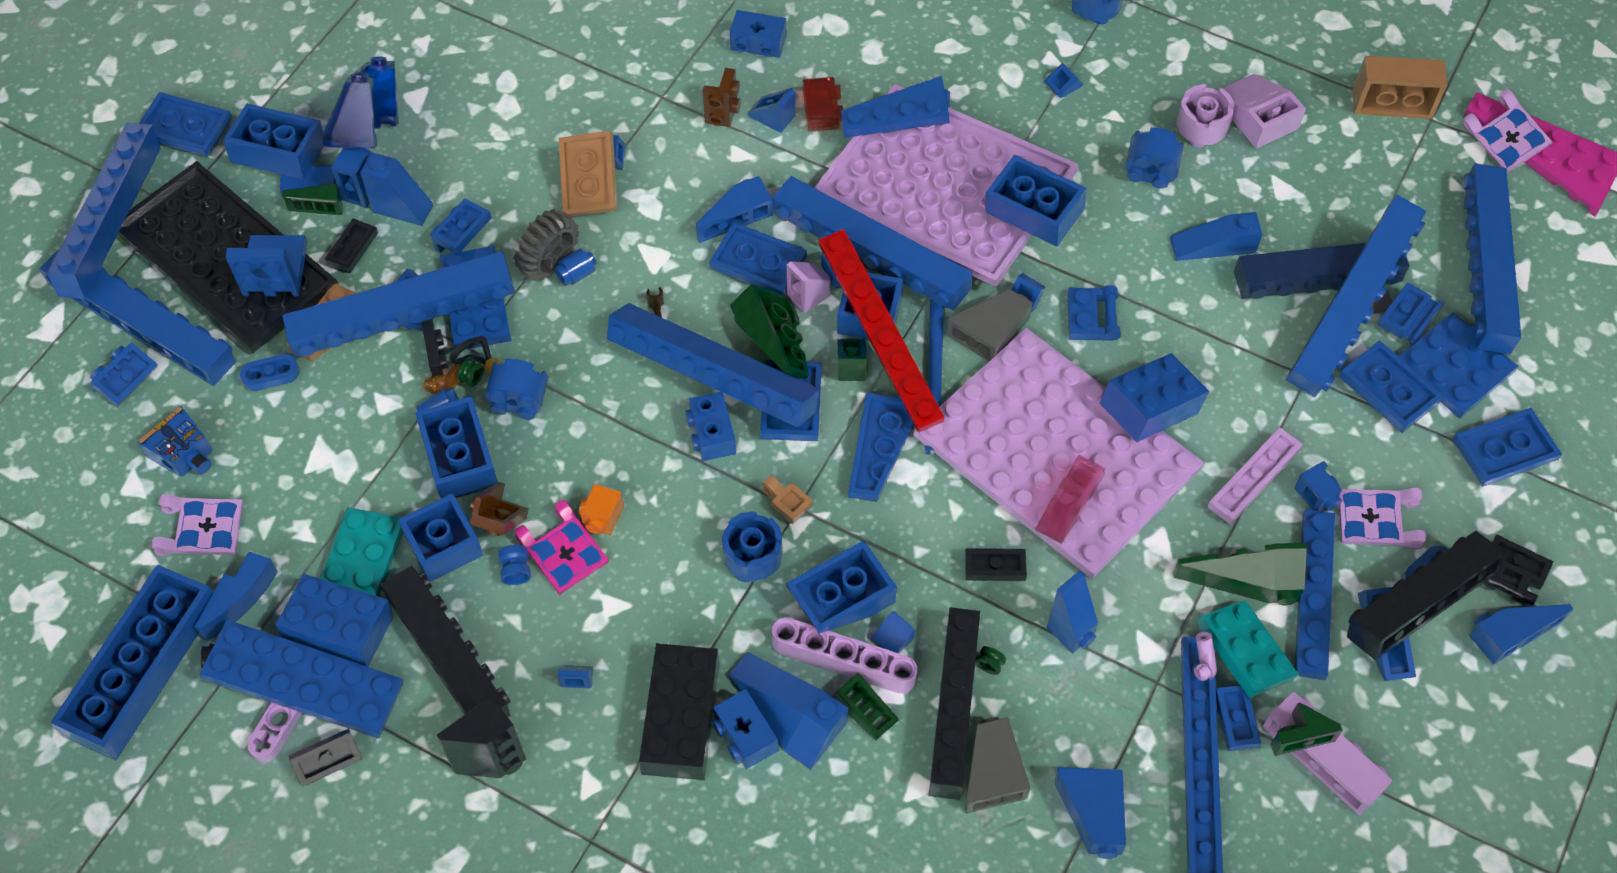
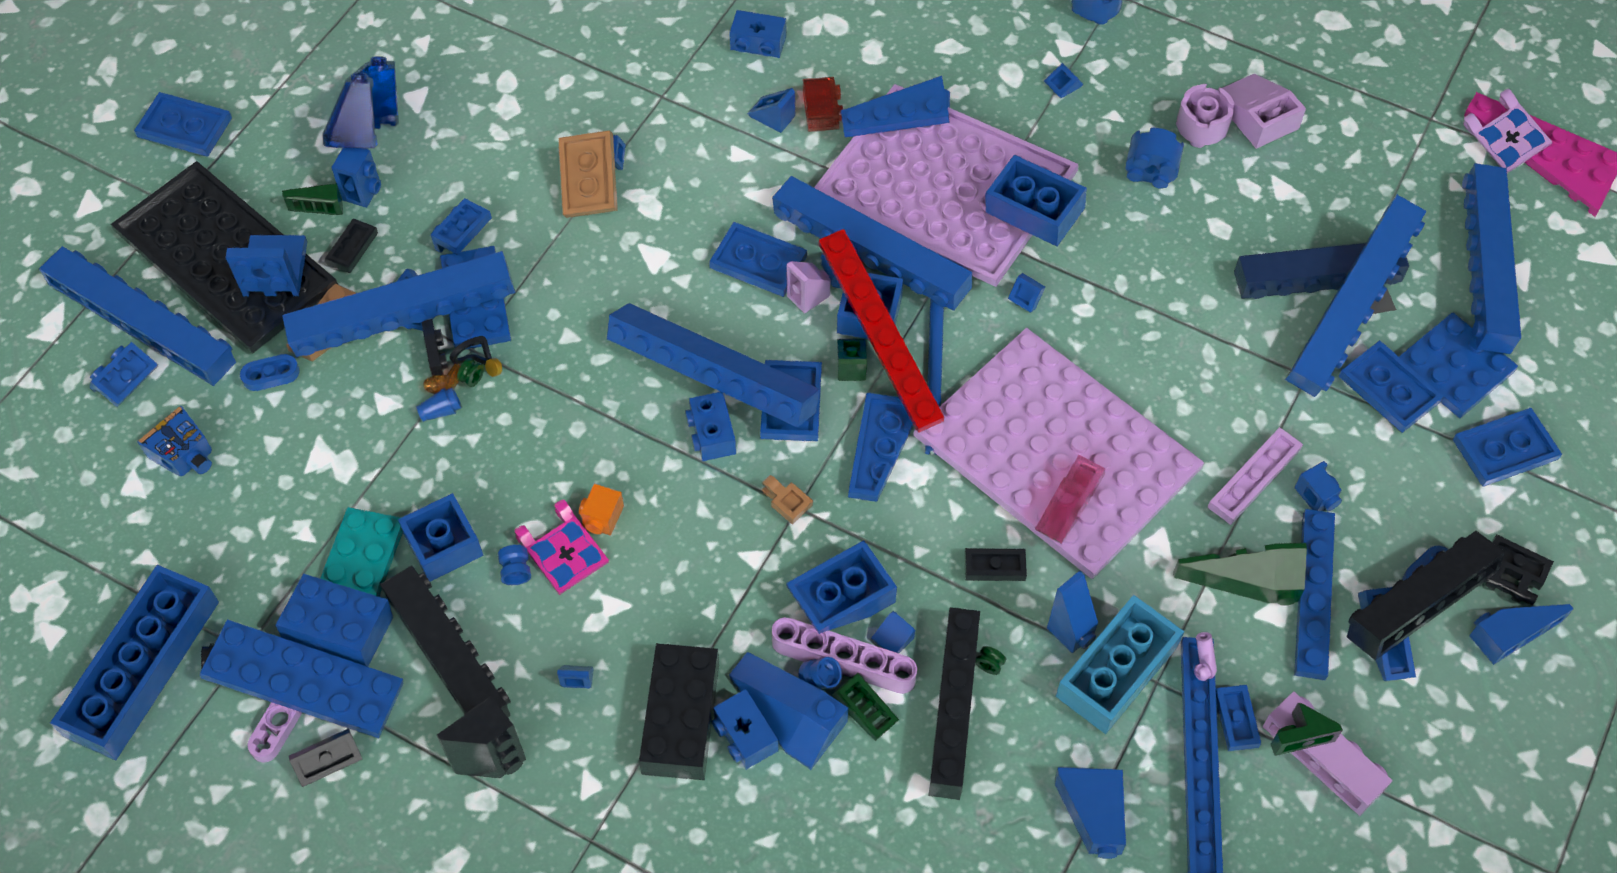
(104, 211): blue brick -> none
(202, 527): lavender flag -> none
(236, 594): blue slope -> none
(274, 141): blue brick -> none
(316, 176): blue tile -> none
(394, 191): blue slope -> none
(456, 448): blue brick -> none
(494, 513): reddish brown bracket -> none
(516, 388): blue brick -> none
(545, 243): dark grey gear -> none
(575, 267): blue brick -> none
(655, 301): dark brown hand -> none
(722, 101): reddish brown bracket -> none
(742, 204): blue slope -> none
(752, 546): blue brick -> none
(772, 325): dark green wedge -> none
(821, 672): none -> blue wheel
(990, 324): dark grey slope -> none
(996, 768): dark grey slope -> none
(1084, 315): blue plate -> none
(1119, 664): none -> dark azure brick
(1153, 397): blue brick -> none
(1218, 238): blue slope -> none
(1247, 648): teal plate -> none
(1376, 517): lavender flag -> none
(1399, 87): medium nougat brick -> none
(1410, 313): blue plate -> none

